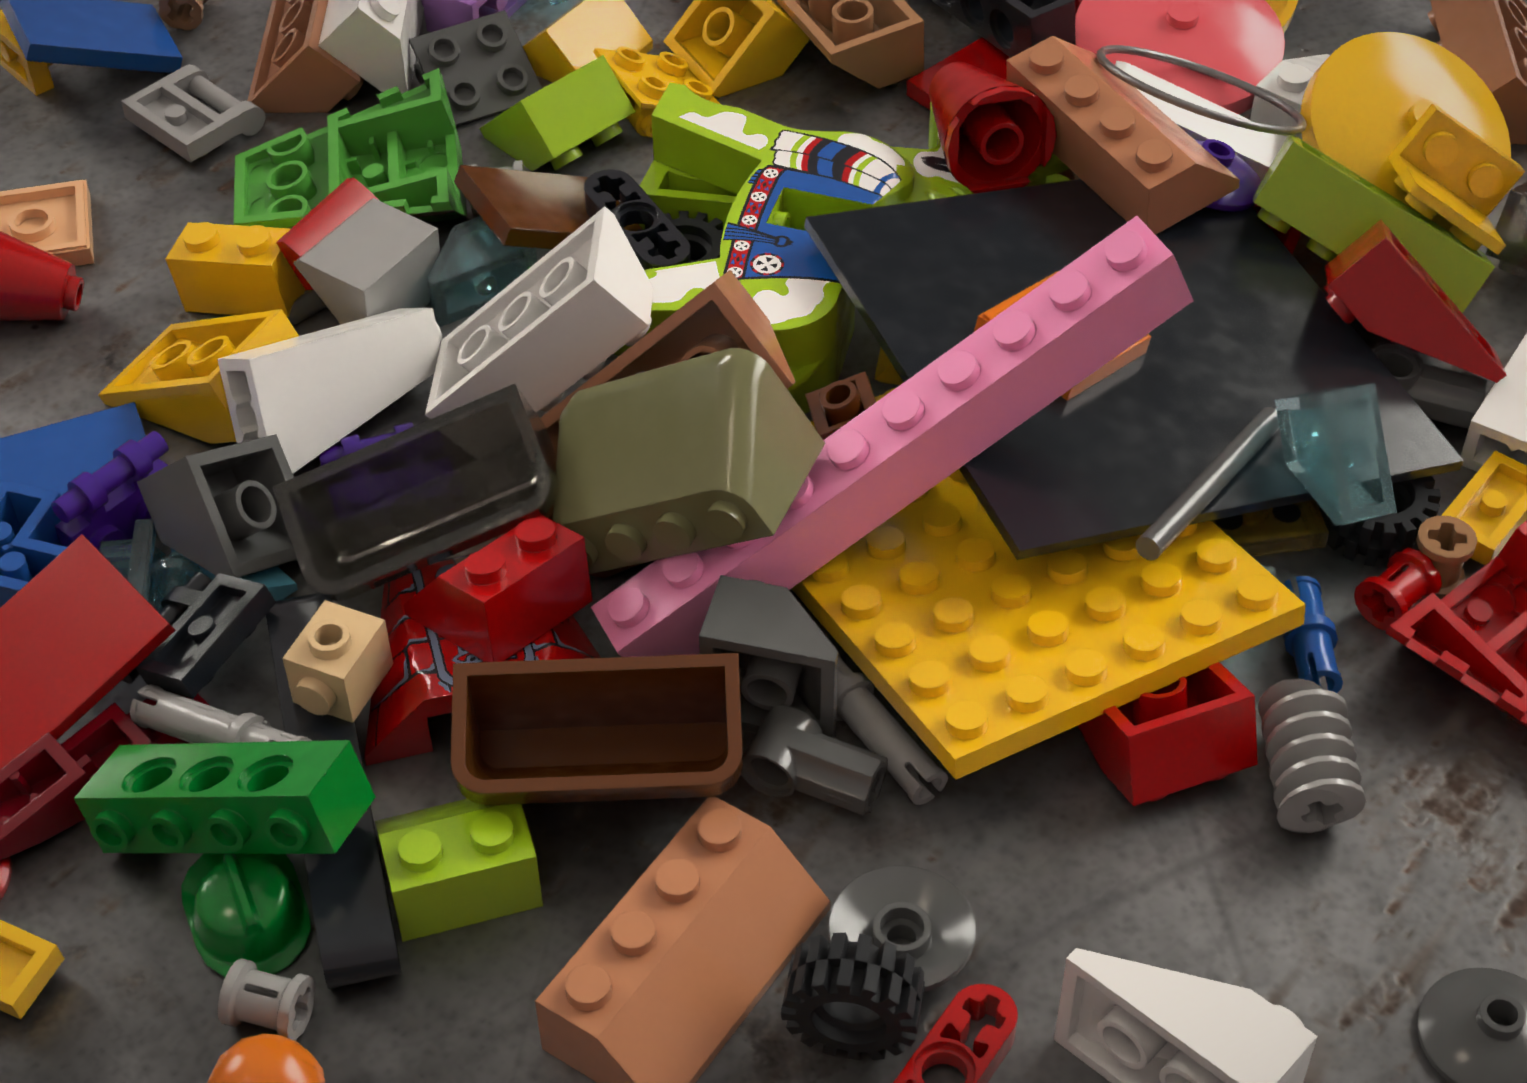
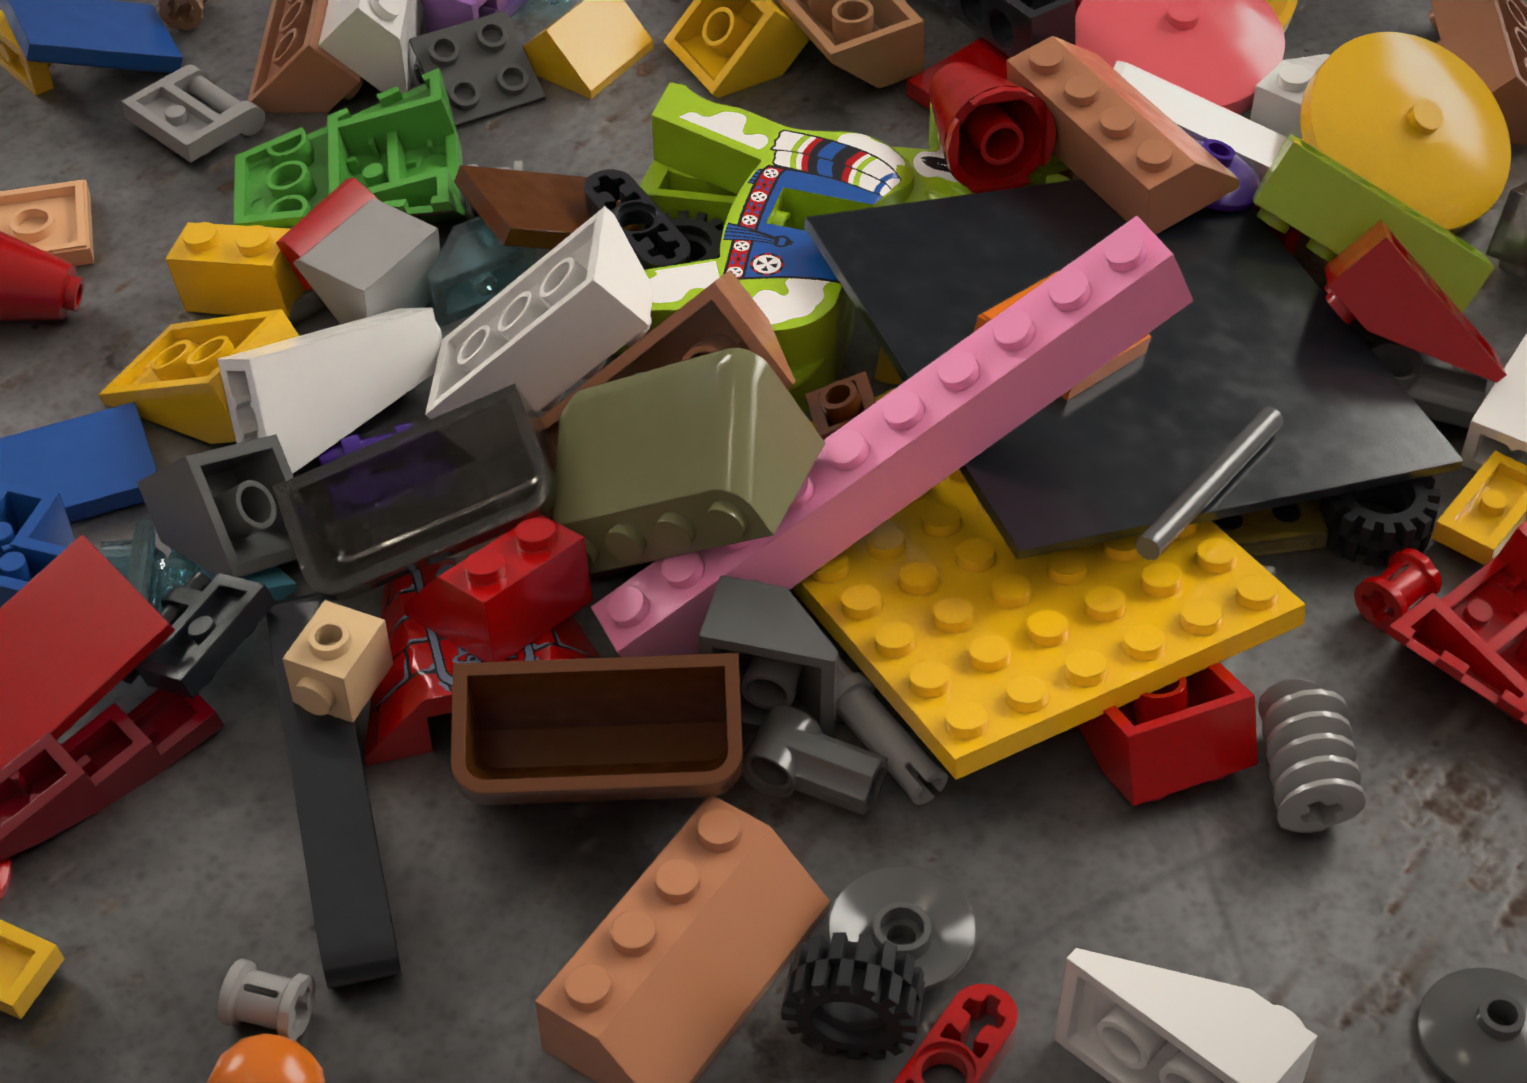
(109, 500): dark purple plate -> none
(200, 722): light grey pin -> none
(227, 798): green brick -> none
(246, 910): green piece -> none
(458, 865): lime slope -> none
(561, 117): lime slope -> none
(647, 77): yellow hinge -> none
(1235, 121): flat silver piece -> none
(1315, 640): blue pin -> none
(1339, 451): clear light blue slope -> none
(1448, 545): medium nougat bush -> none
(1454, 175): yellow bracket -> none

